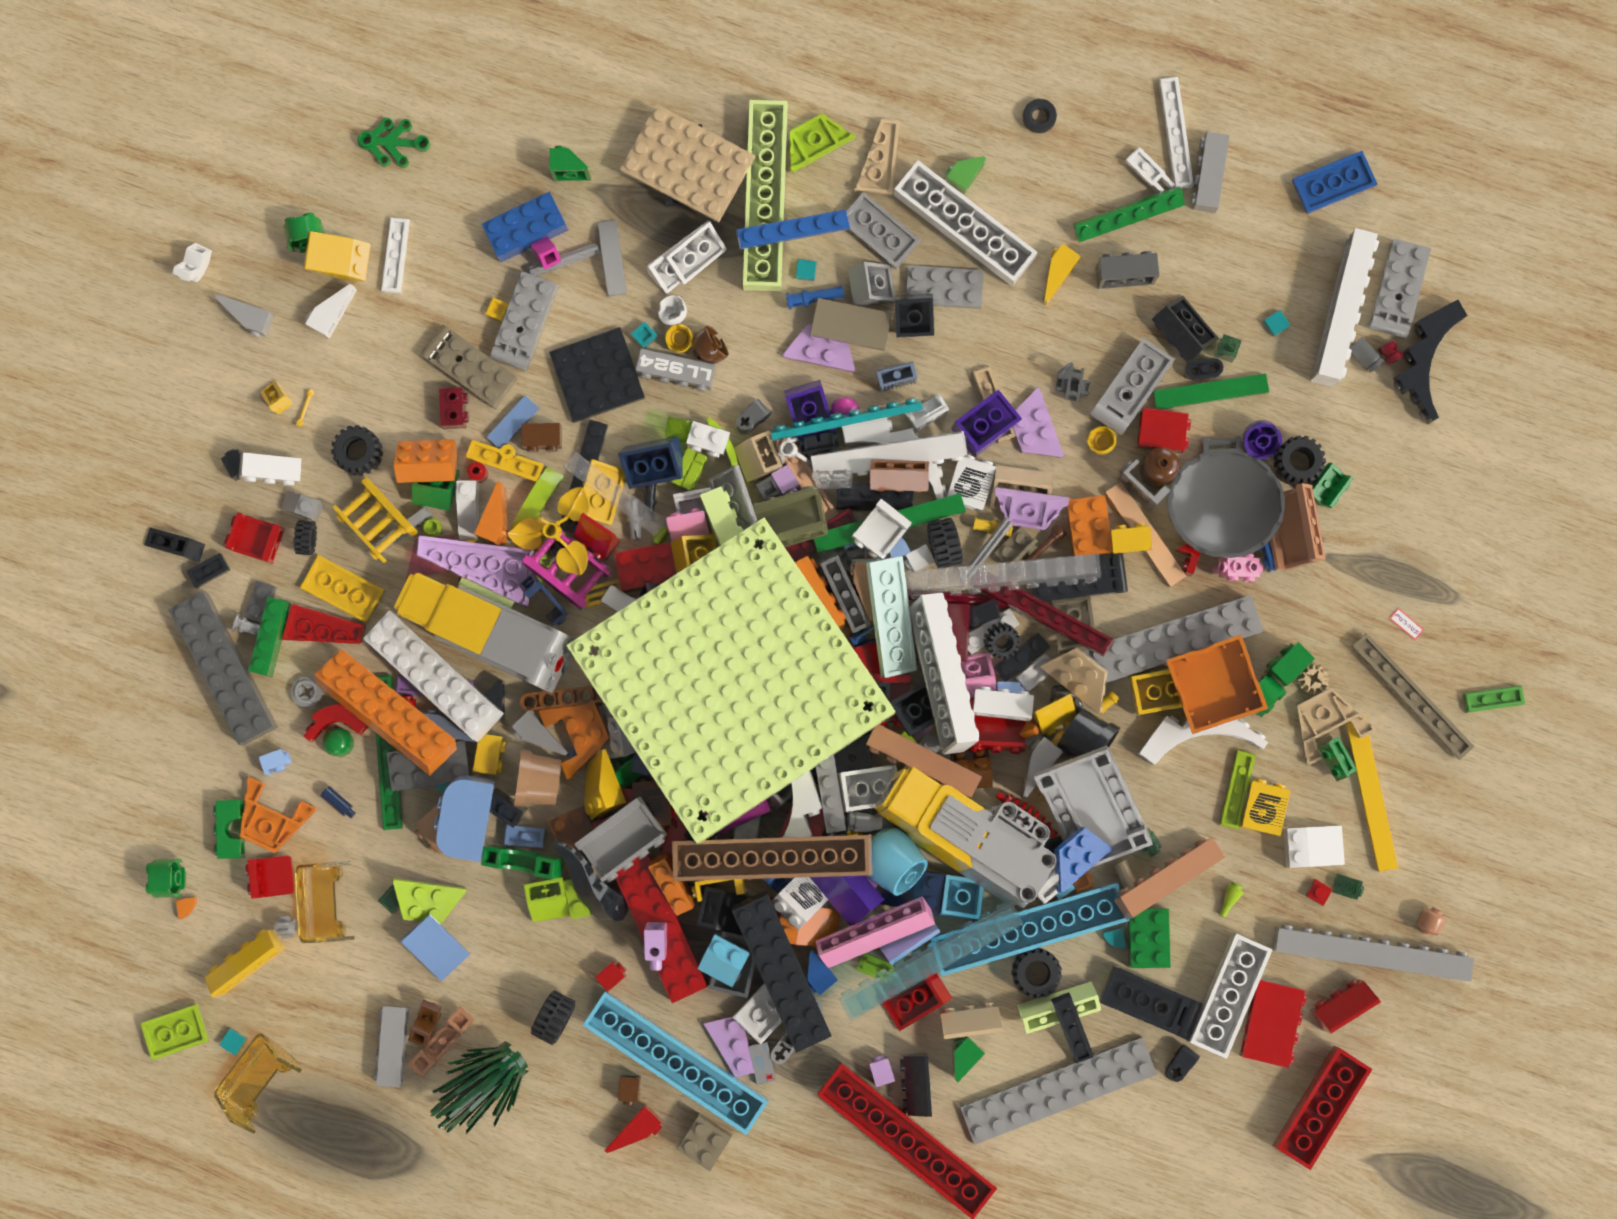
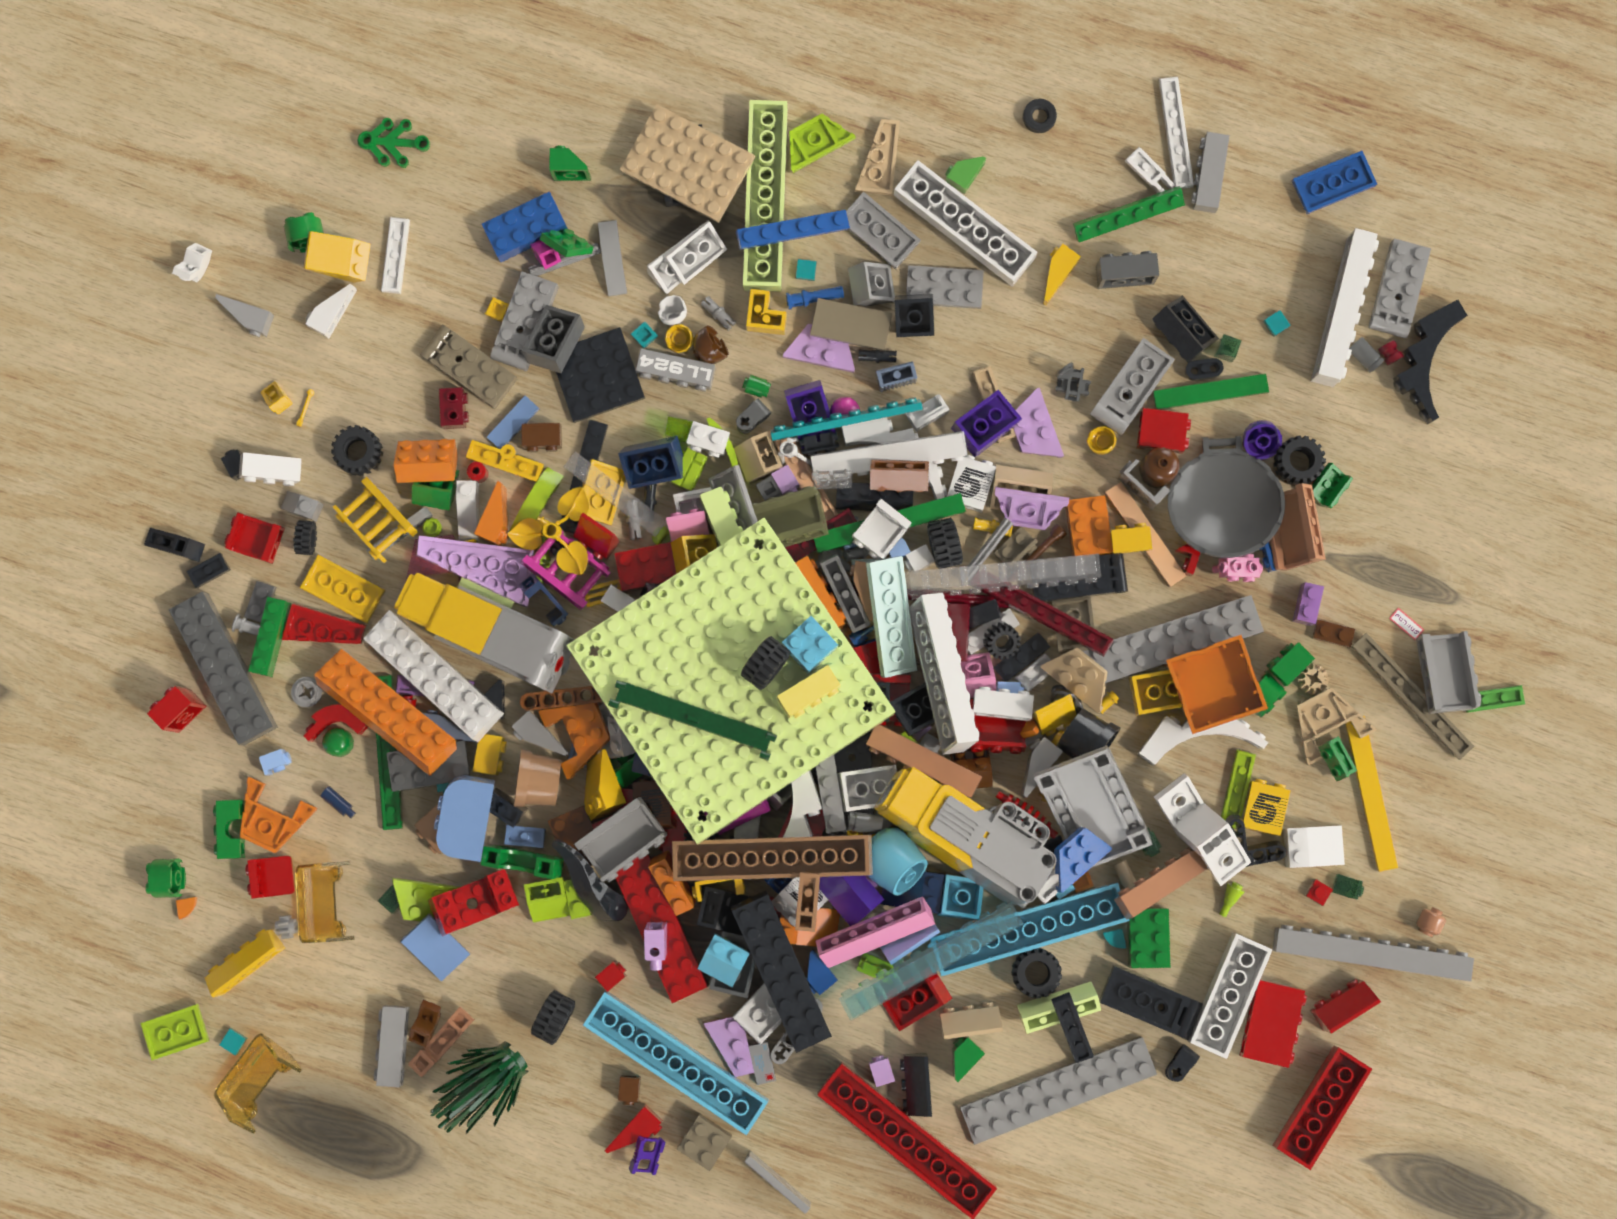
(176, 709): none -> red brick
(492, 894): none -> red plate
(553, 339): none -> dark grey brick
(566, 243): none -> green plate
(652, 1155): none -> dark purple piece
(693, 717): none -> dark green piece
(718, 313): none -> light grey pin
(756, 386): none -> green brick
(762, 319): none -> yellow brick
(765, 663): none -> black tyre
(778, 1182): none -> light grey tile
(807, 901): none -> medium nougat slope
(809, 644): none -> medium azure brick
(809, 692): none -> light yellow brick
(877, 355): none -> black pin
(1202, 829): none -> white bracket
(1250, 850): none -> black beam
(1308, 604): none -> medium lavender brick
(1333, 633): none -> reddish brown plate
(1448, 672): none -> light grey panel

